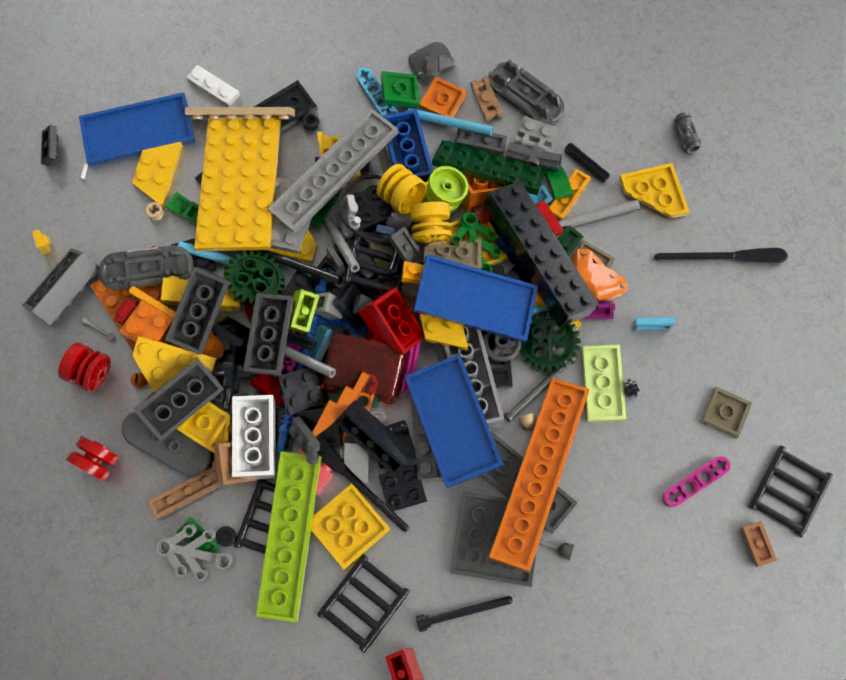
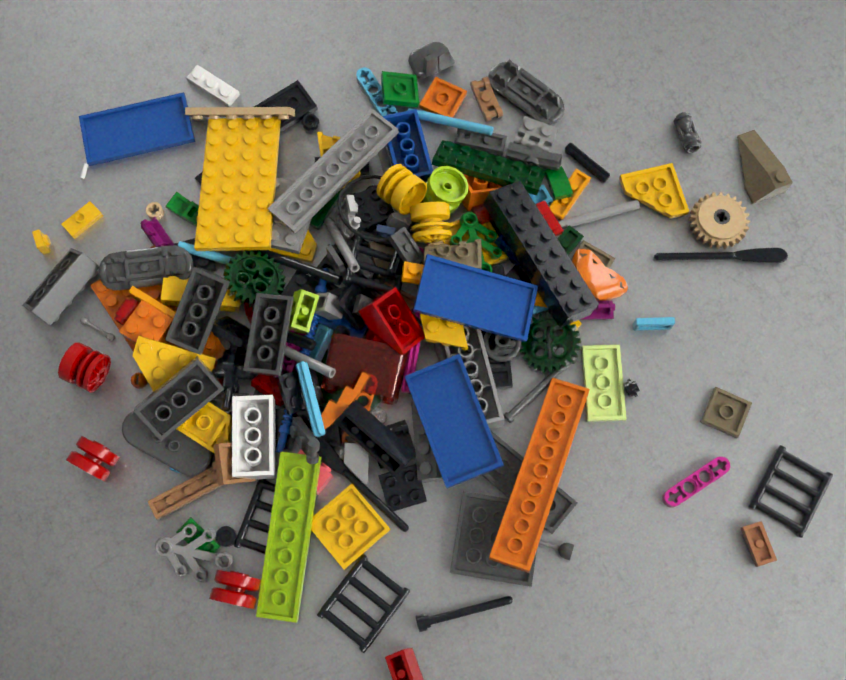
(49, 145): black plate -> none
(82, 220): none -> yellow plate
(156, 233): none -> magenta hinge
(157, 171): yellow wing -> none
(236, 584): none -> red wheel
(310, 399): none -> medium azure axle
(527, 421): tan hinge -> none
(732, 222): none -> tan gear
(761, 168): none -> dark tan wedge

